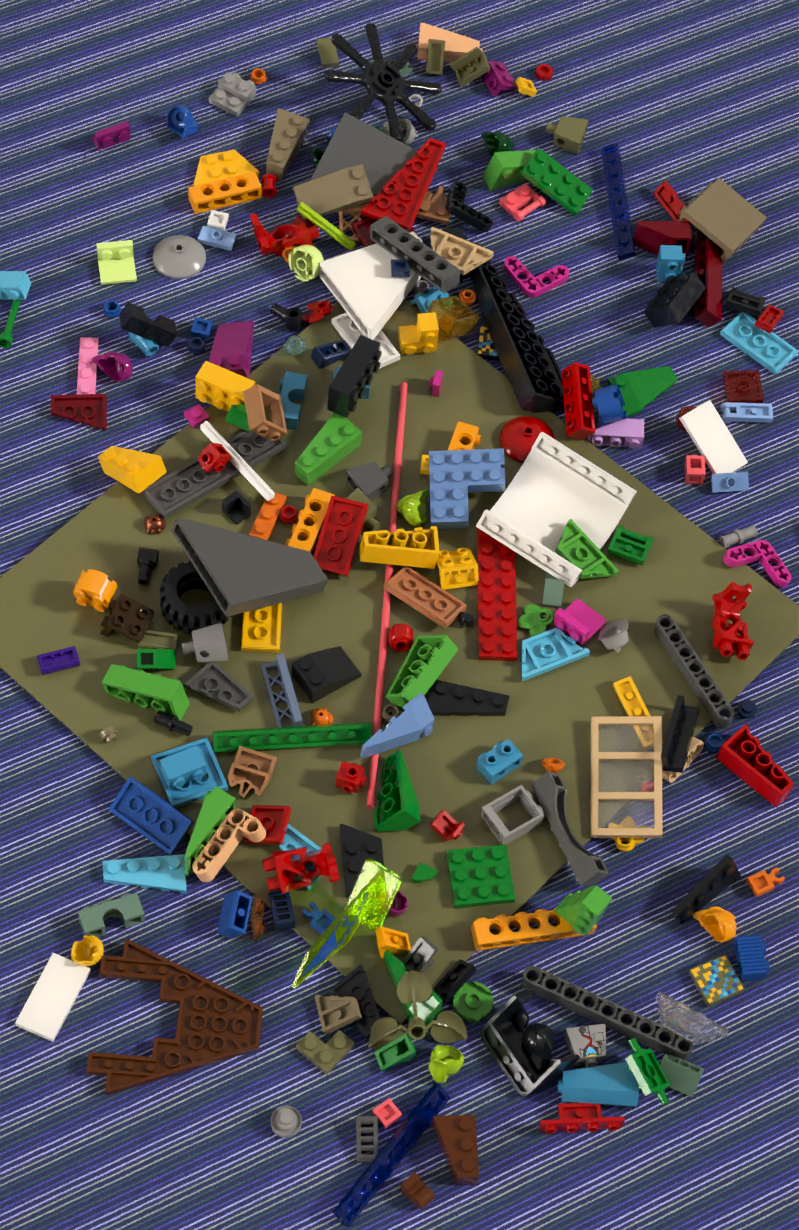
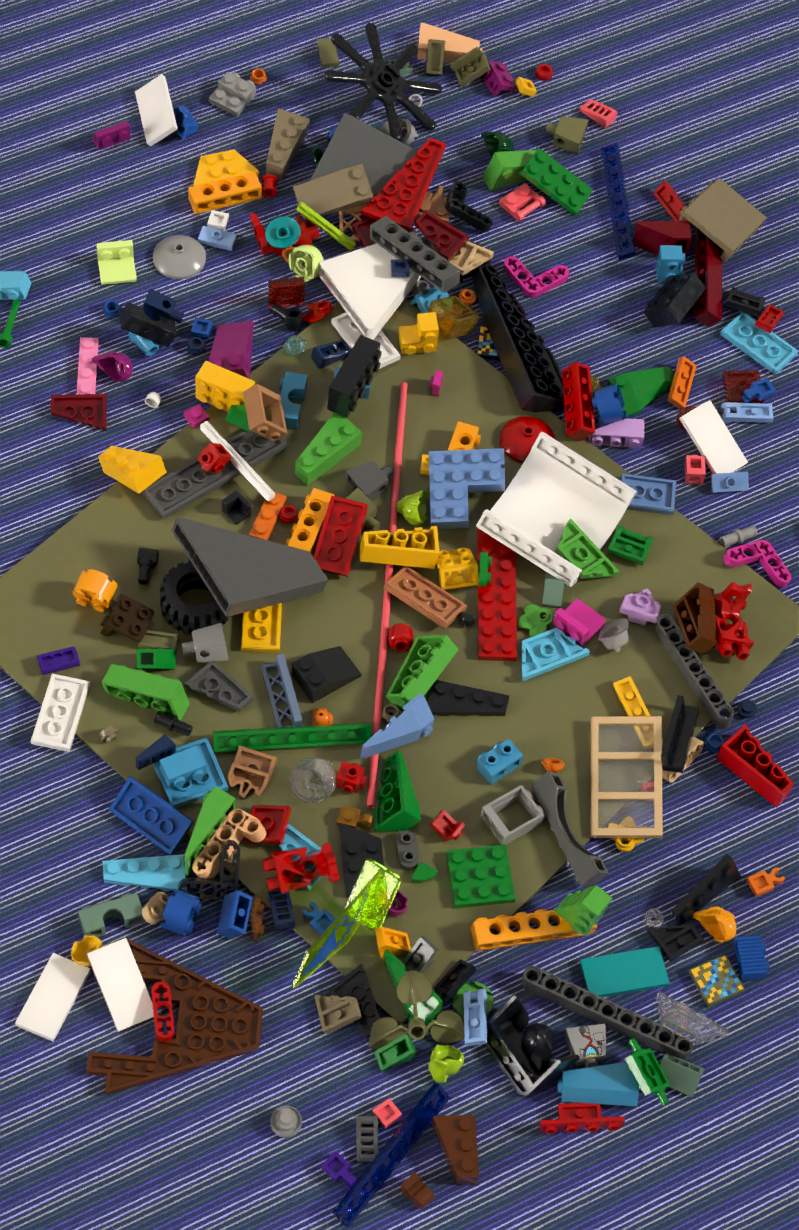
(60, 712): none -> white tile
(121, 984): none -> white tile
(153, 399): none -> white hinge
(154, 524): copper animal -> none
(155, 907): none -> tan plate
(156, 110): none -> white tile
(158, 750): none -> dark blue slope
(159, 1019): none -> red beam
(162, 305): none -> dark blue torso
(181, 912): none -> blue brick
(223, 880): none -> black beam
(282, 226): none -> teal dish
(286, 291): none -> clear red plate
(308, 787): none -> clear piece
(325, 1055): olive plate -> none
(338, 1168): none -> dark purple plate
(352, 817): none -> pearl gold plate
(407, 848): none -> dark grey plate
(441, 235): none -> dark red wing
(475, 1017): none -> light blue plate
(484, 564): none -> green plate
(604, 121): none -> coral slope
(625, 972): none -> teal tile
(640, 607): none -> lavender plate
(652, 493): none -> medium blue tile
(653, 913): none -> clear plate
(675, 939): none -> black wing
(682, 382): none -> orange plate
(697, 618): none -> reddish brown wedge
(761, 389): none -> blue plate

